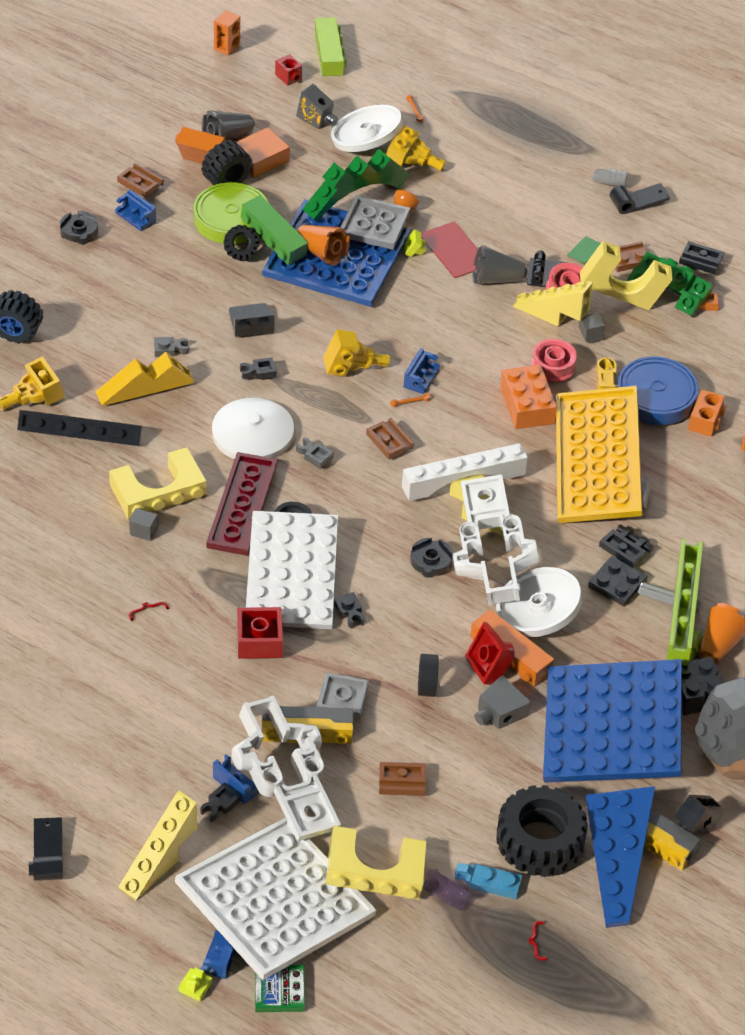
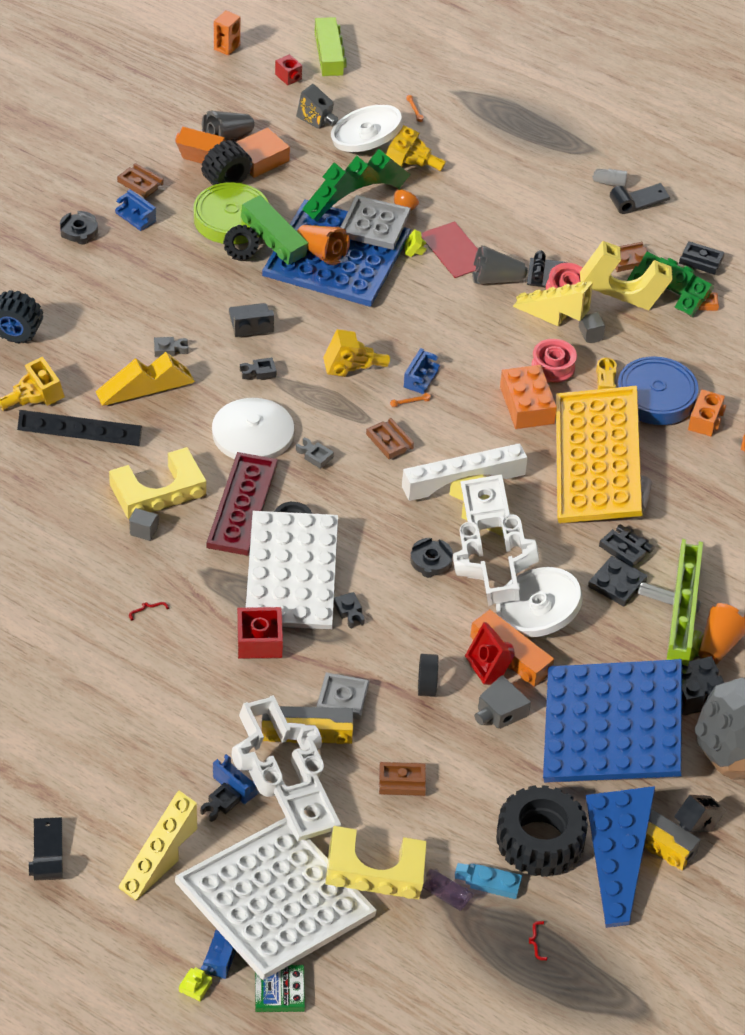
(584, 250): sticker -> none

